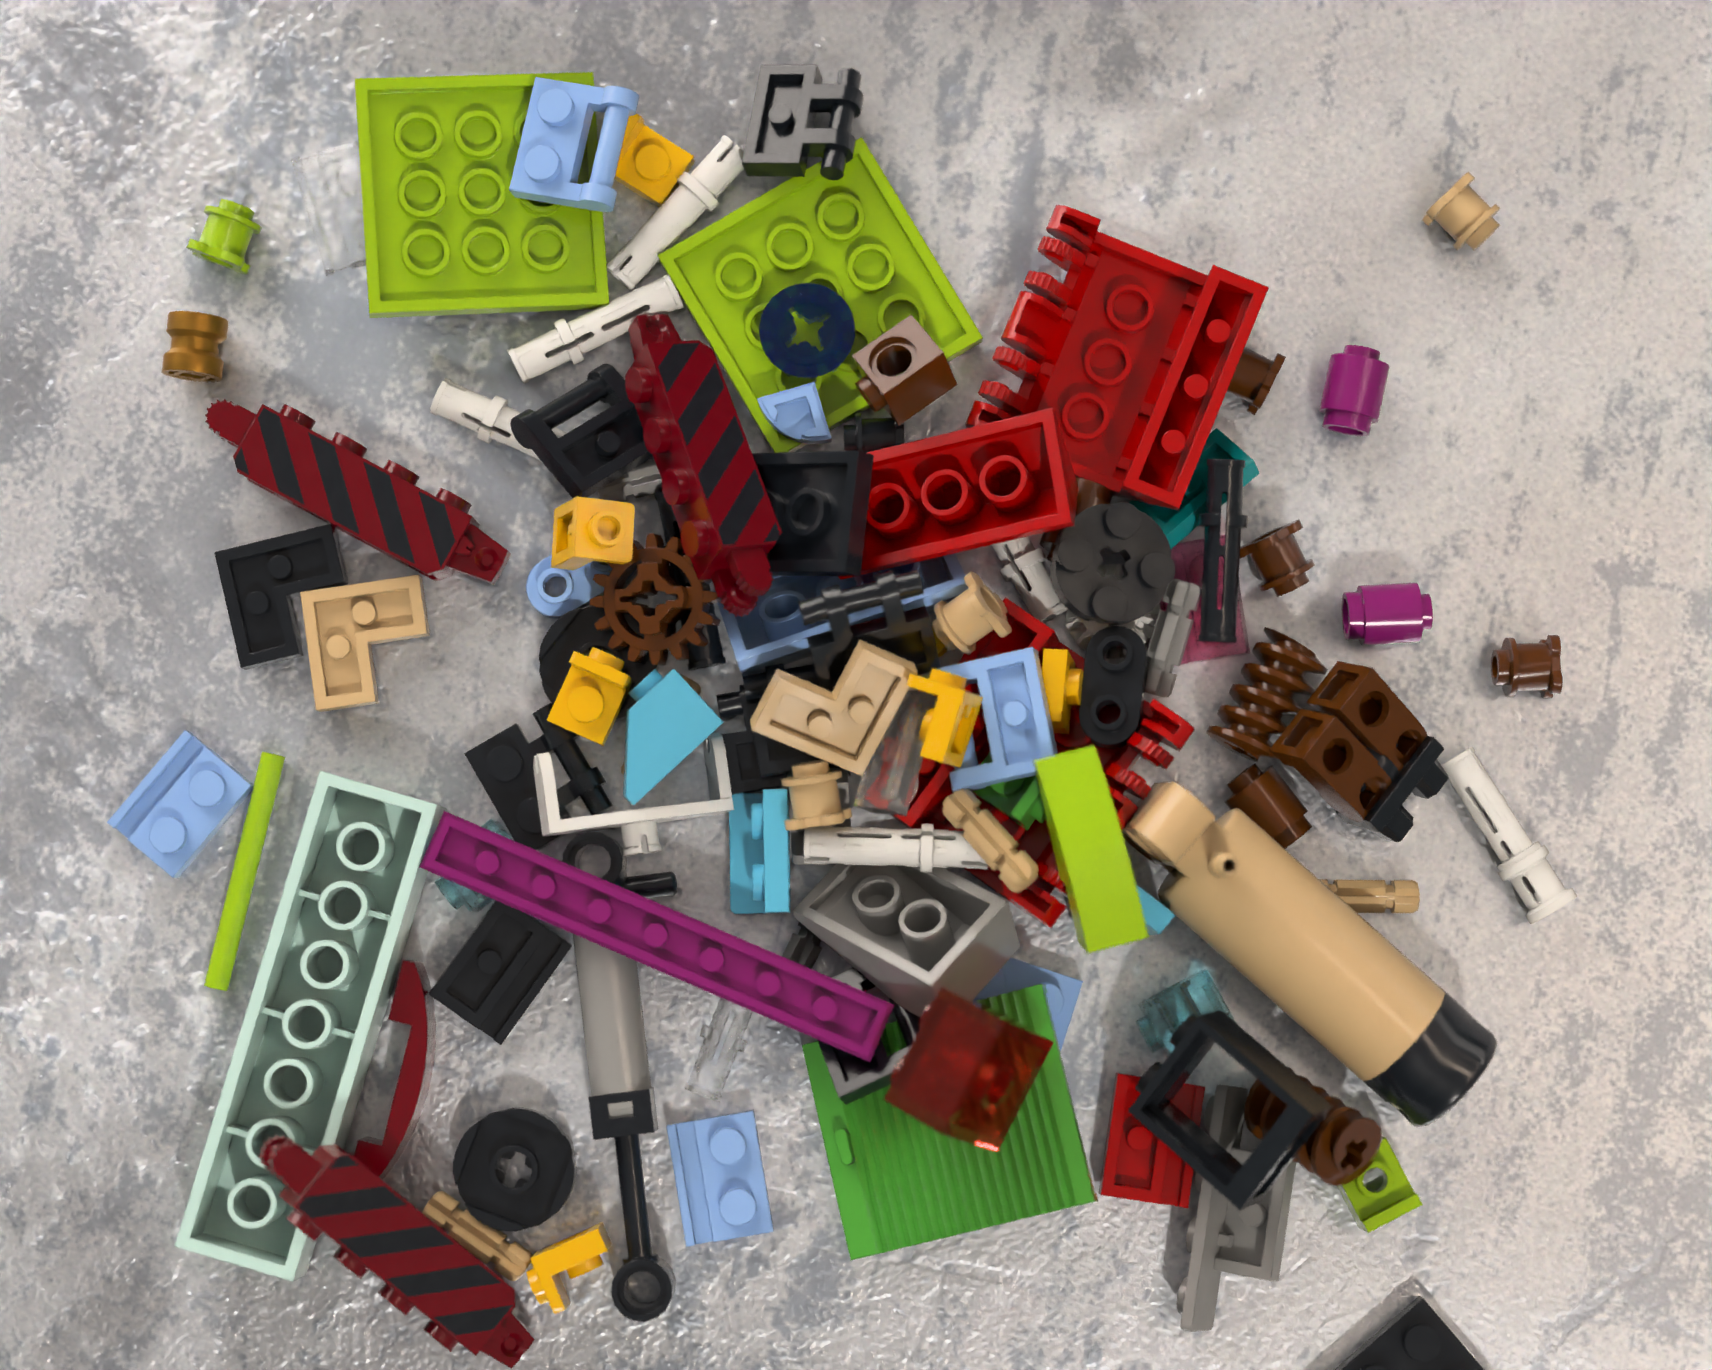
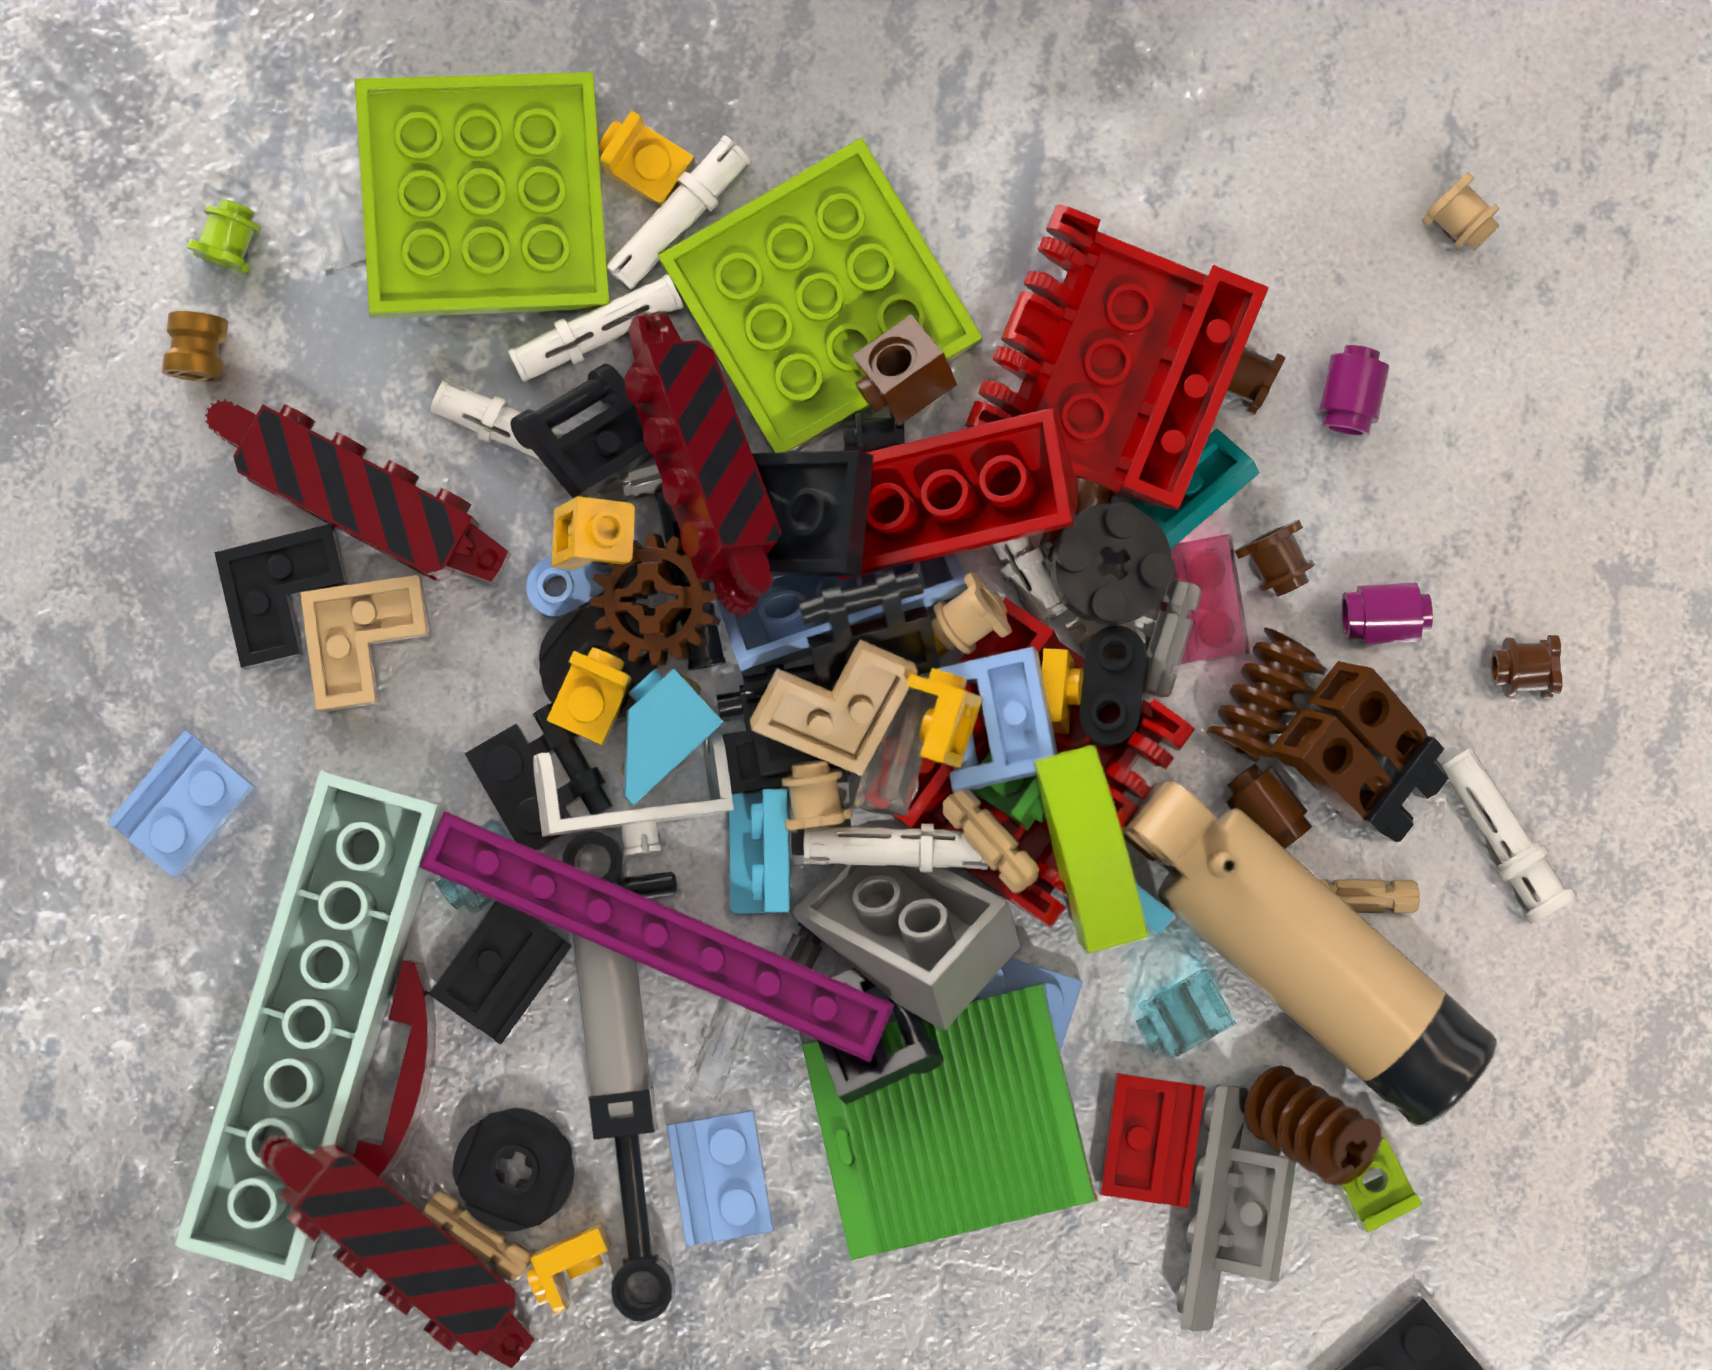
(244, 871): lime bar -> none
(556, 142): light blue plate -> none
(784, 116): plate -> none
(797, 414): light blue tile -> none
(812, 304): clear blue gear -> none
(967, 1070): clear red brick -> none
(1161, 1082): black window -> none
(1224, 477): black pin -> none

